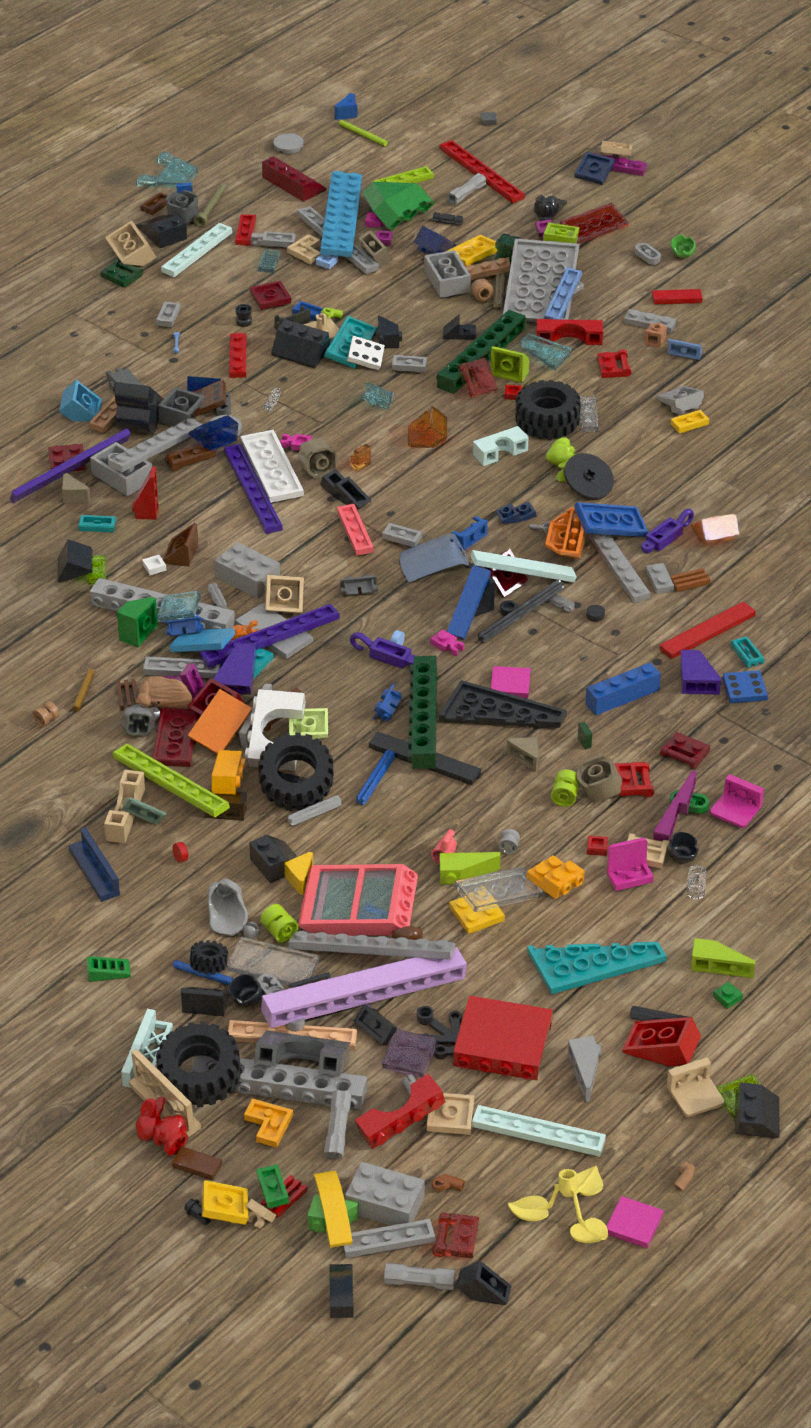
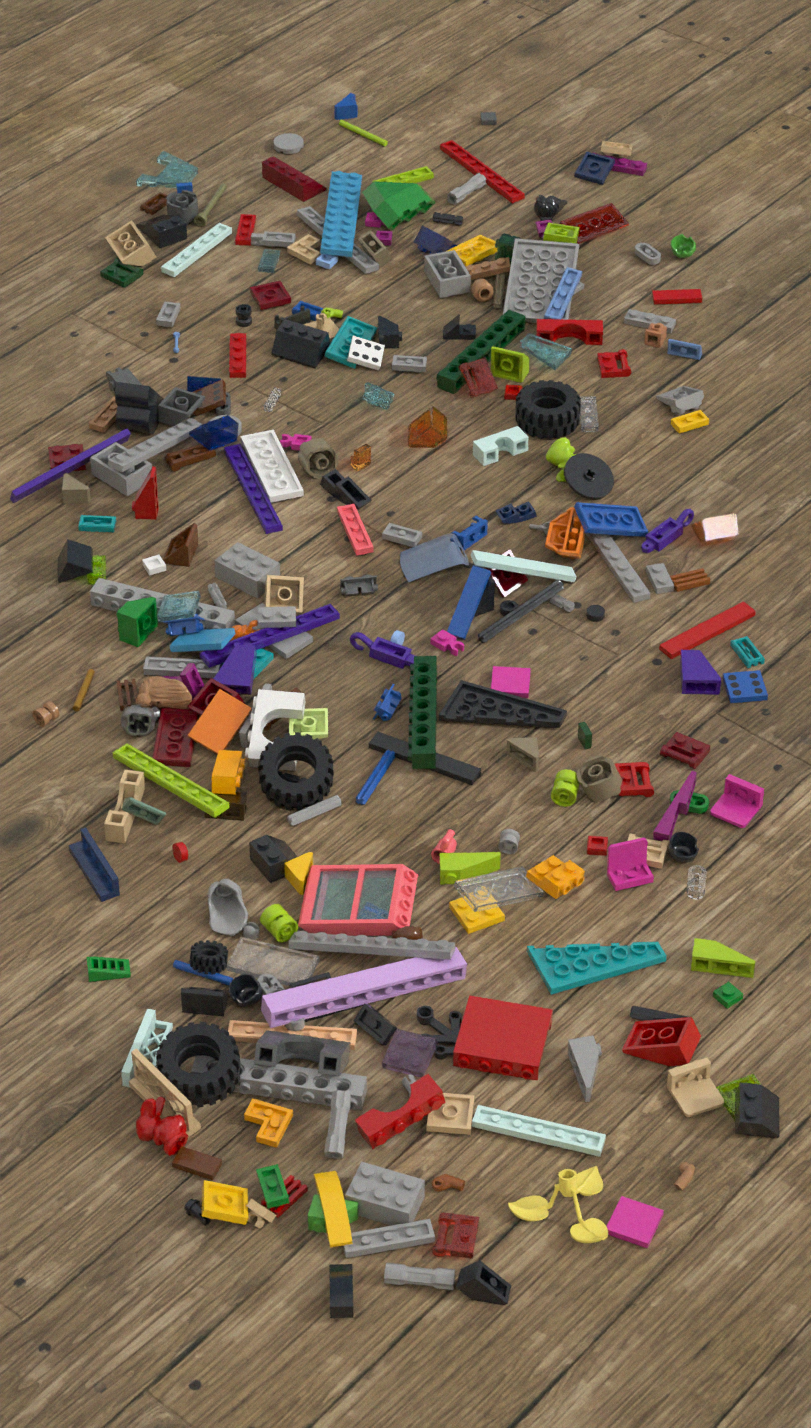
(79, 402): dark azure slope -> none
(277, 617): none -> light grey bracket
(622, 688): blue brick -> none

